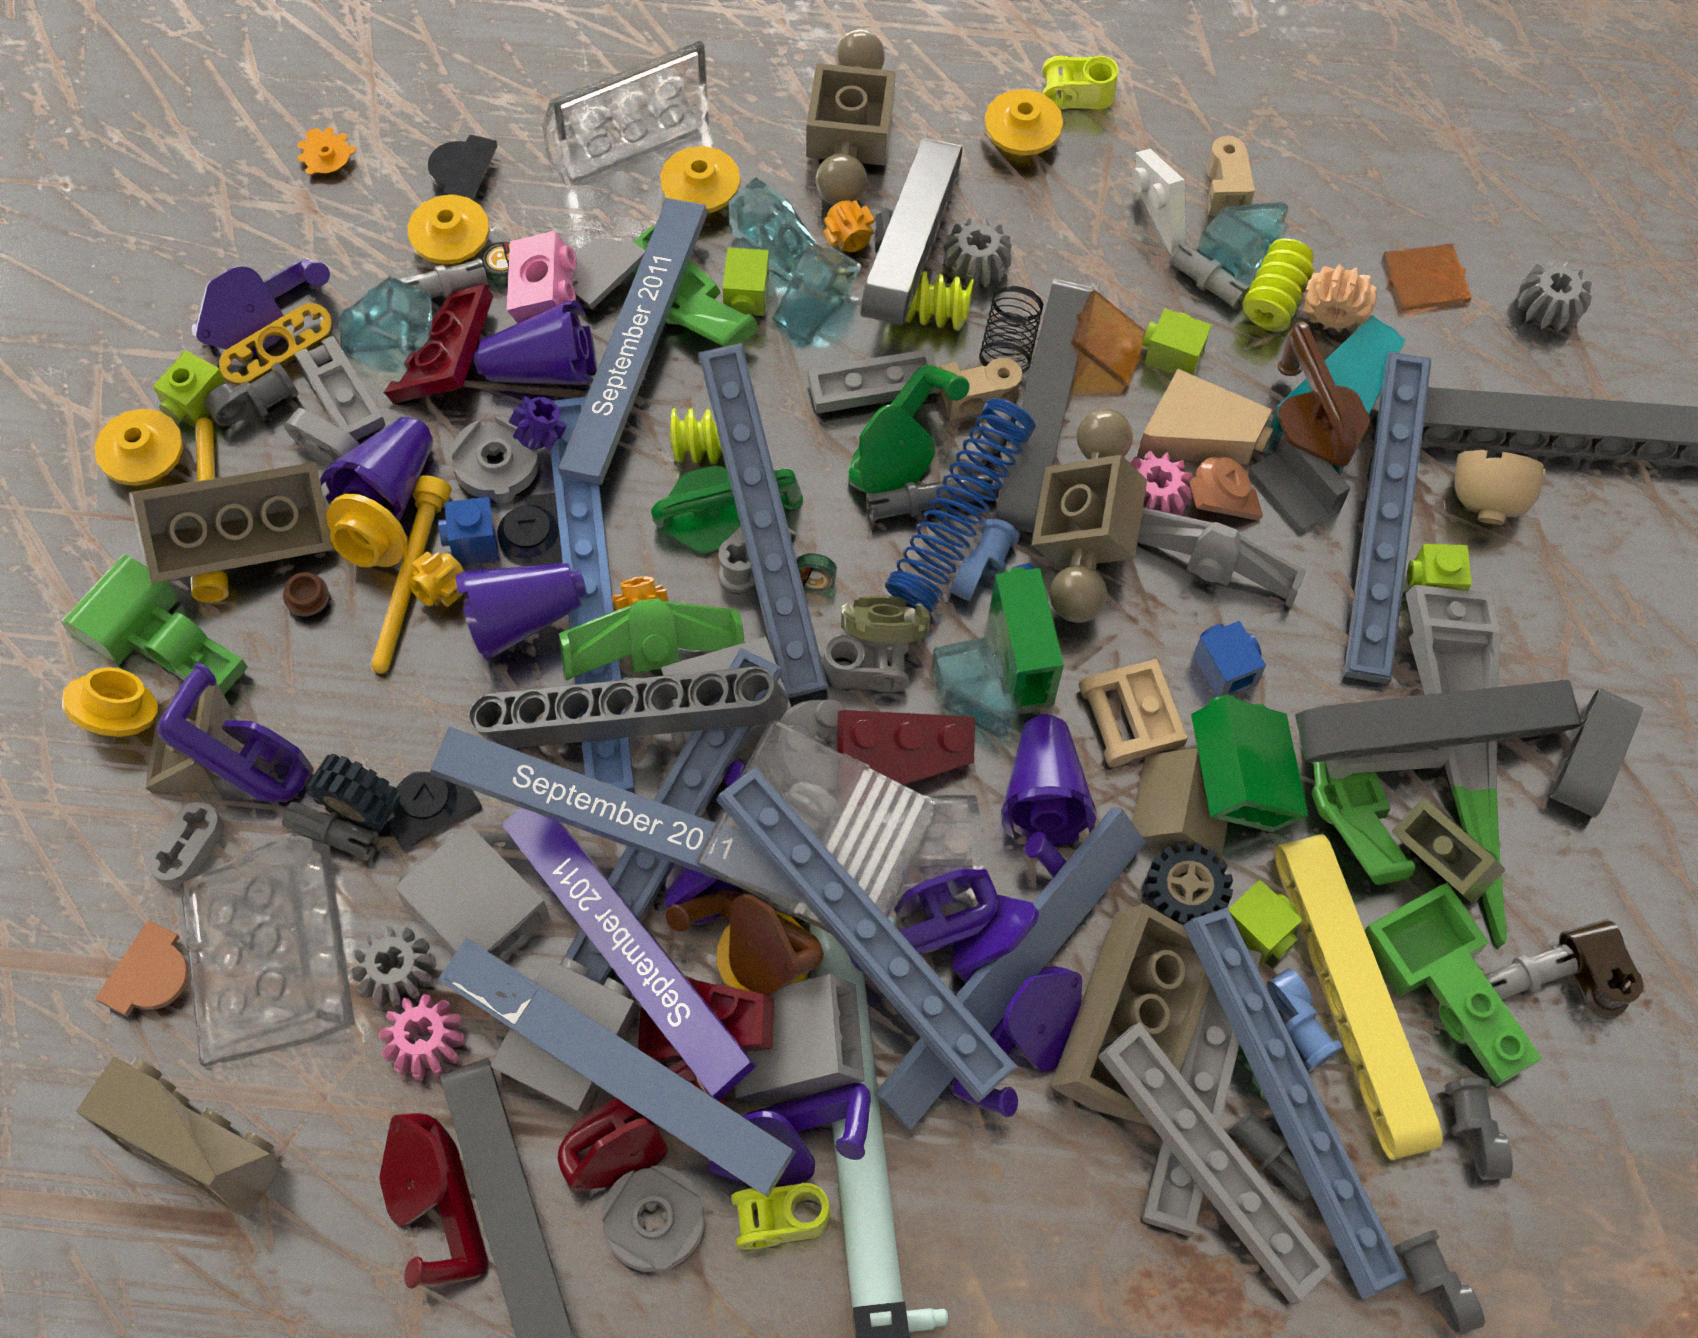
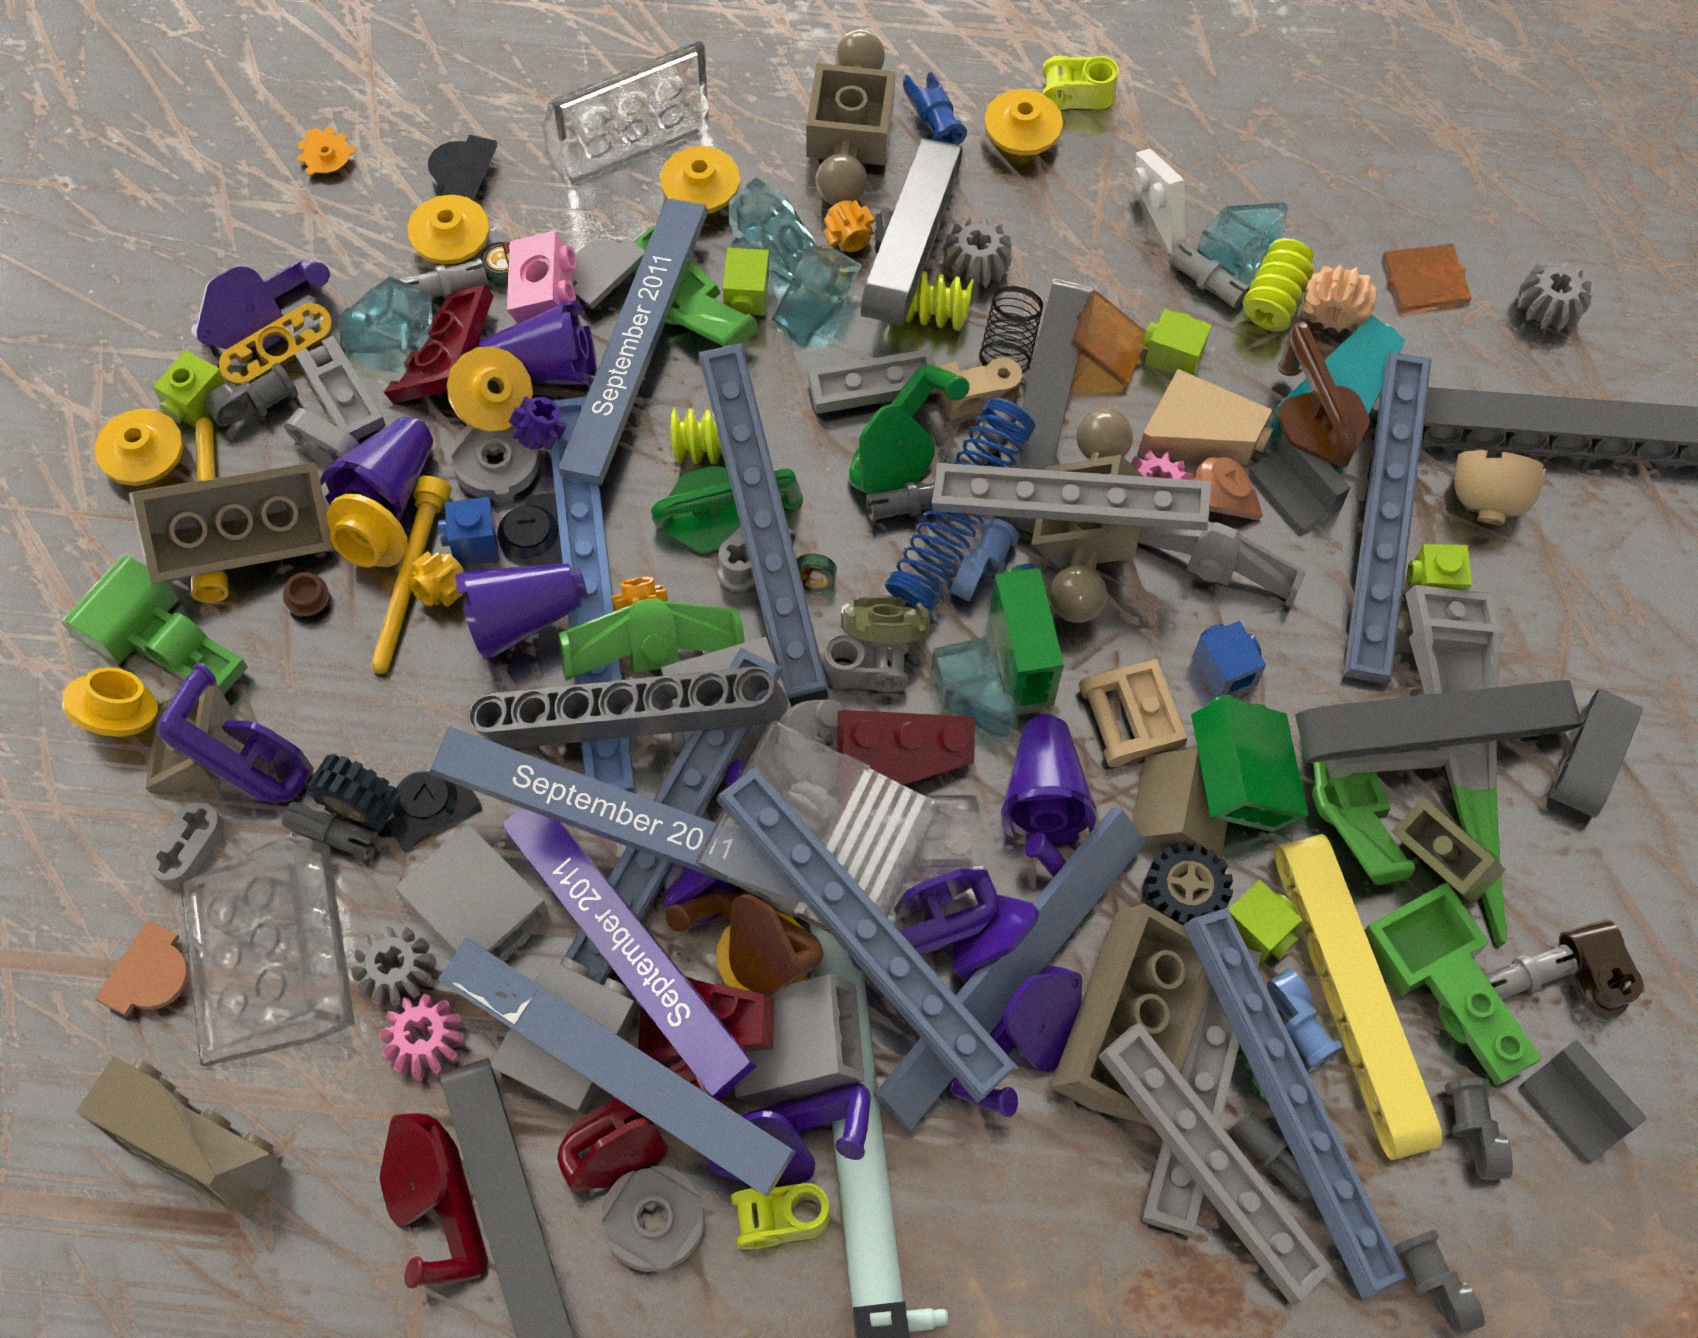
(470, 393): none -> yellow piece
(935, 109): none -> blue piece
(1072, 496): none -> light grey plate
(1230, 175): tan leg -> none
(1583, 1102): none -> dark grey panel

